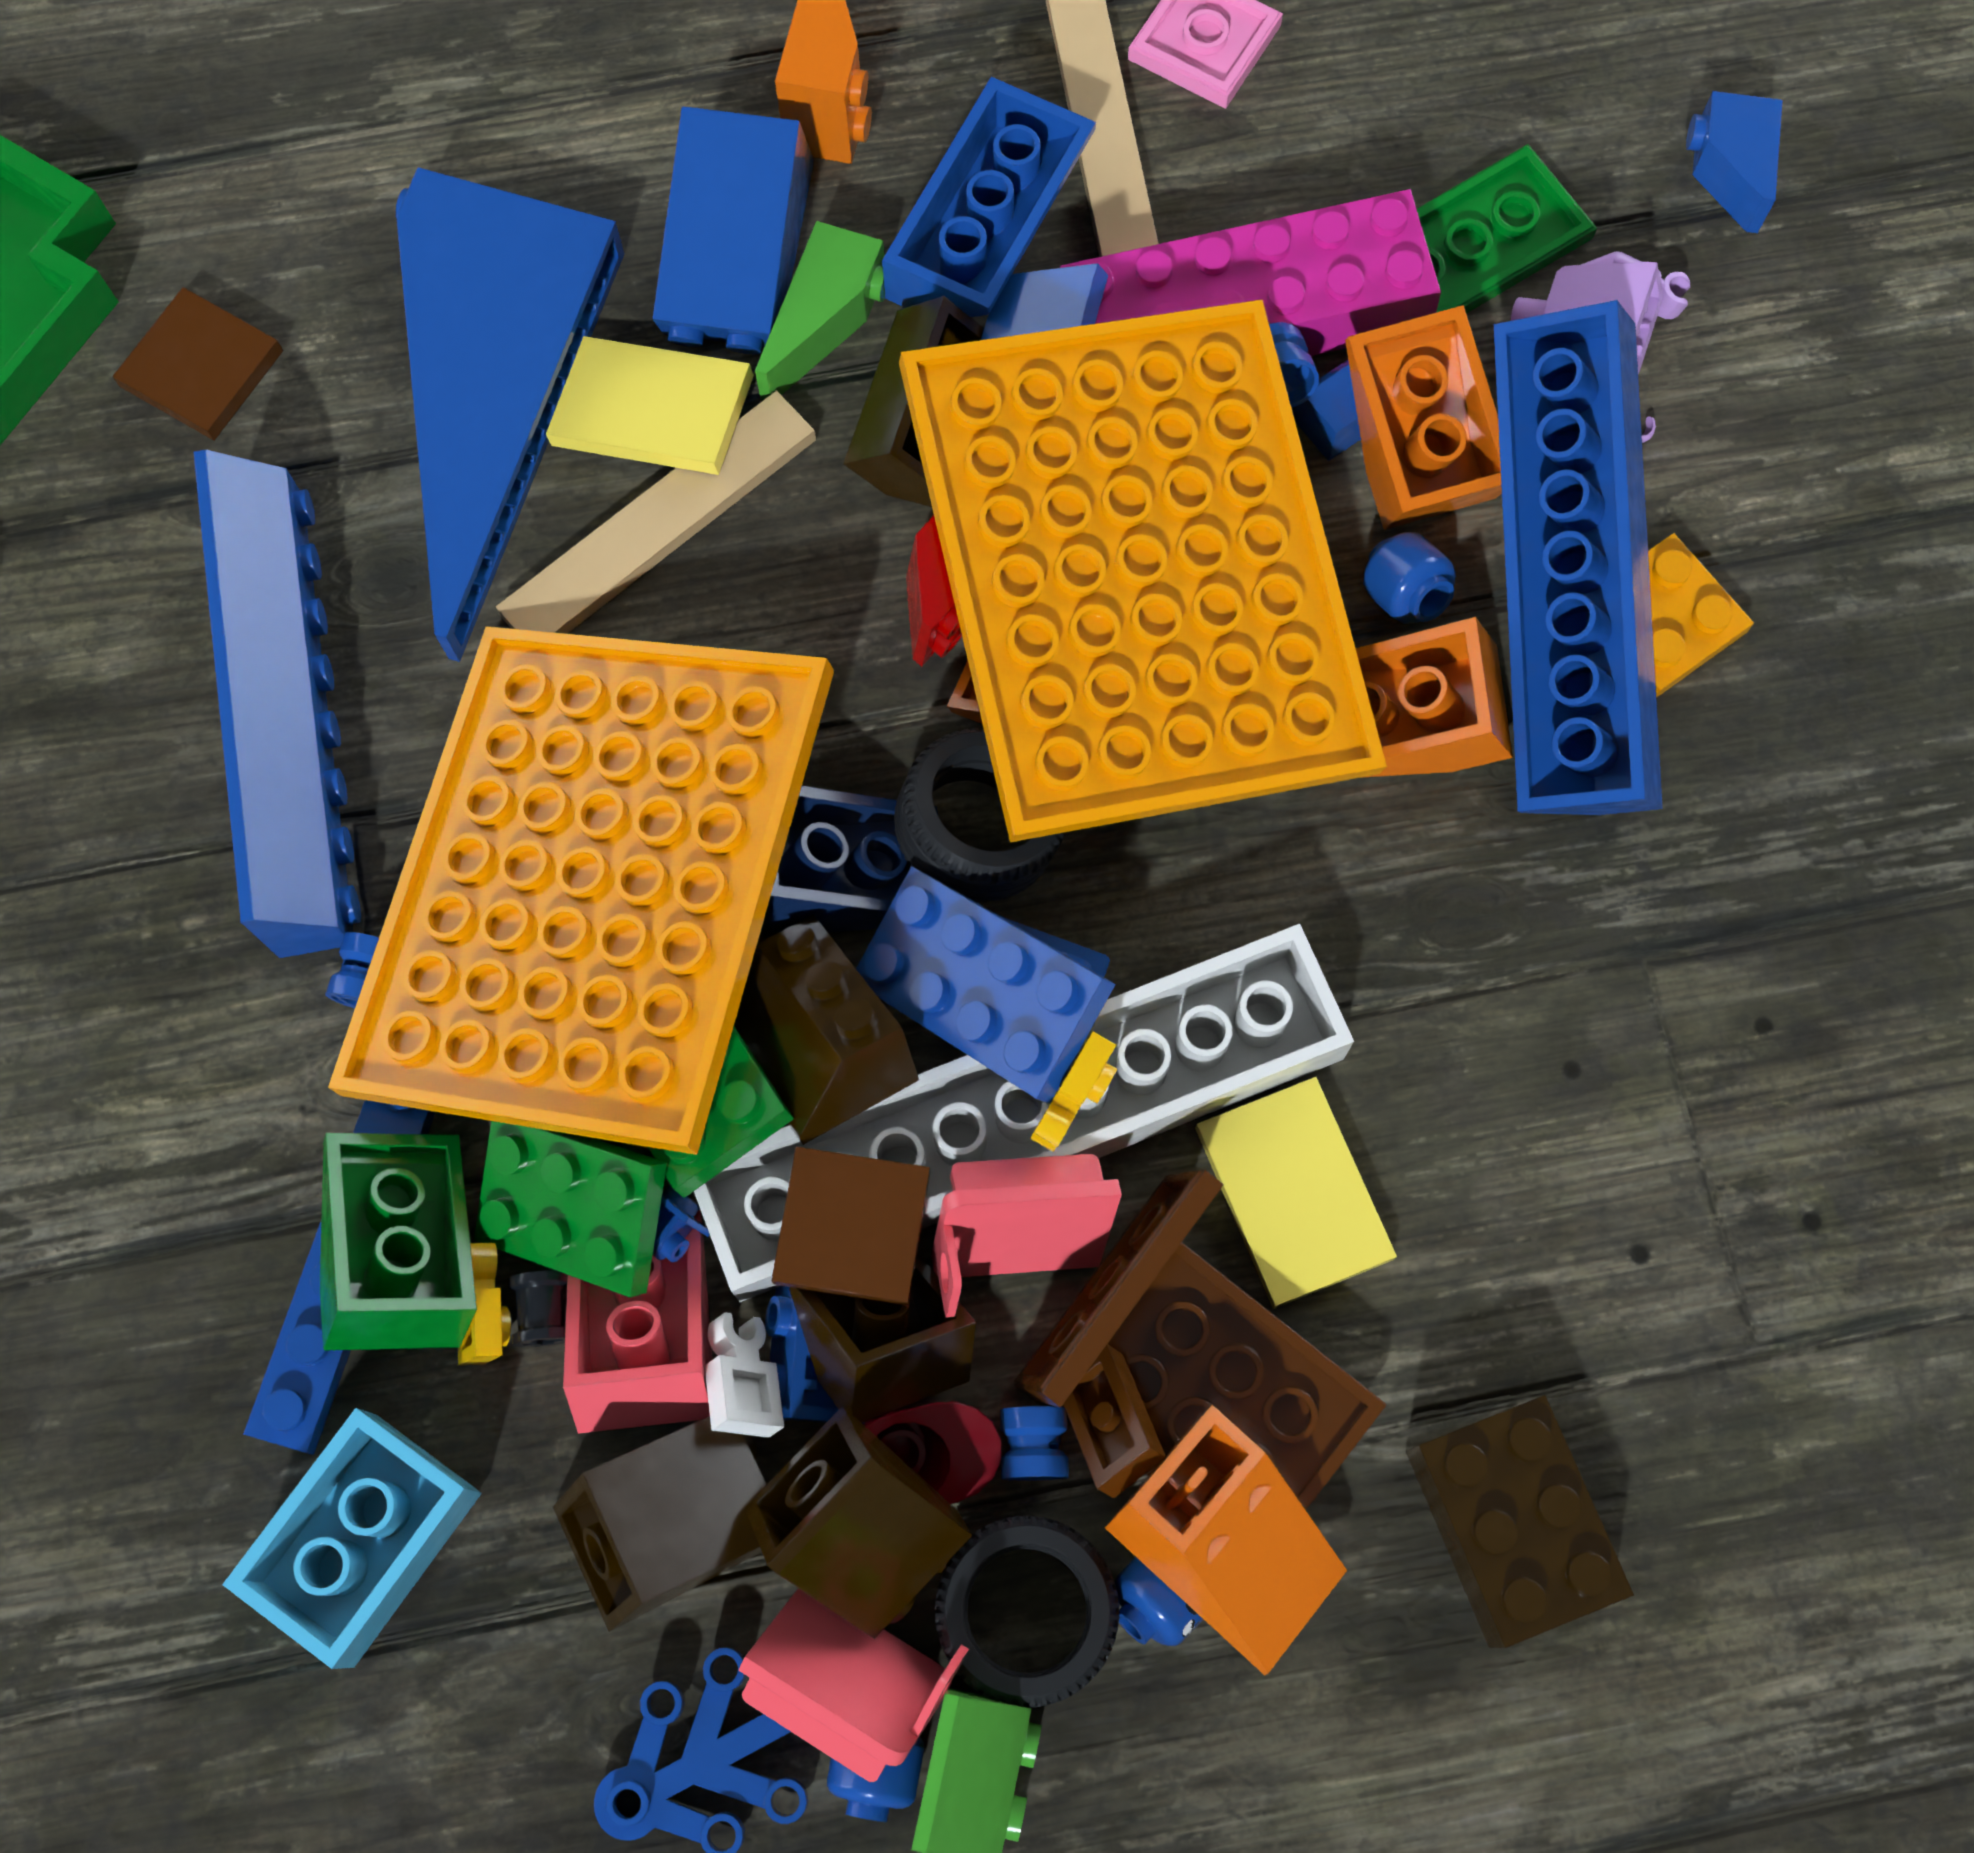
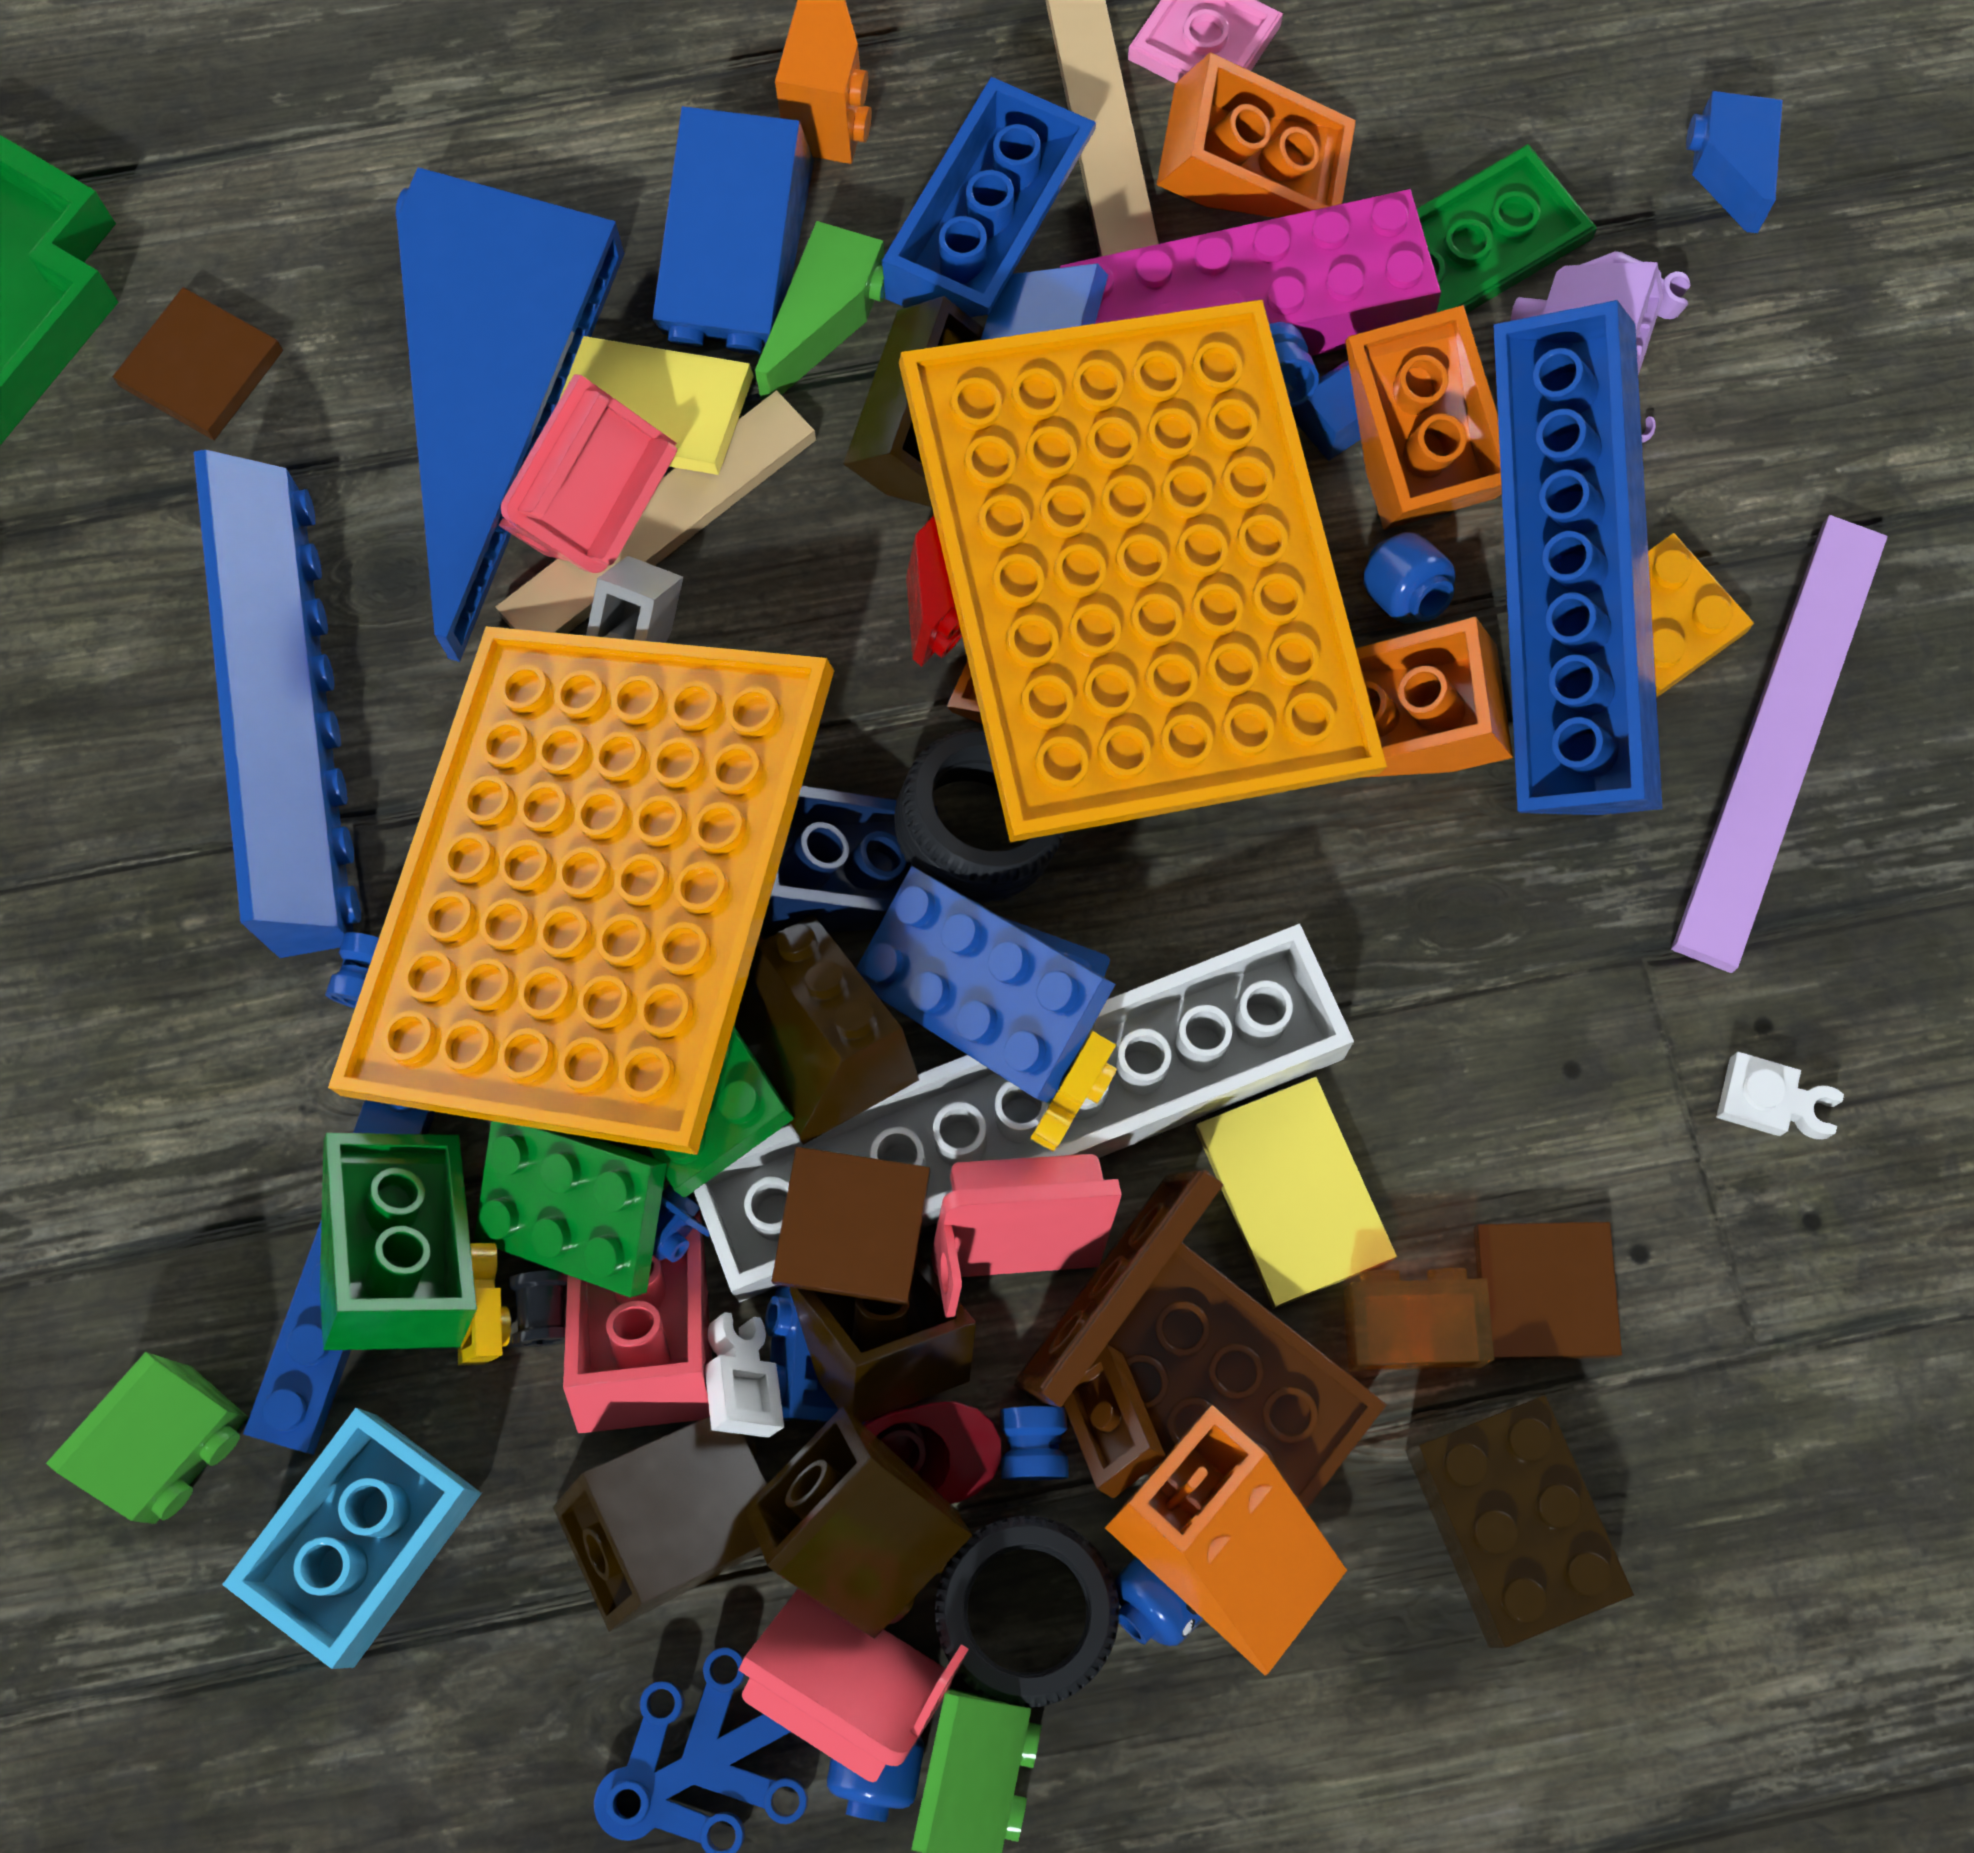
(150, 1440): none -> bright green slope
(586, 479): none -> coral piece
(635, 602): none -> light grey slope
(1252, 144): none -> orange slope
(1417, 1321): none -> clear orange brick
(1550, 1289): none -> reddish brown tile
(1768, 1098): none -> white plate
(1779, 745): none -> lavender tile

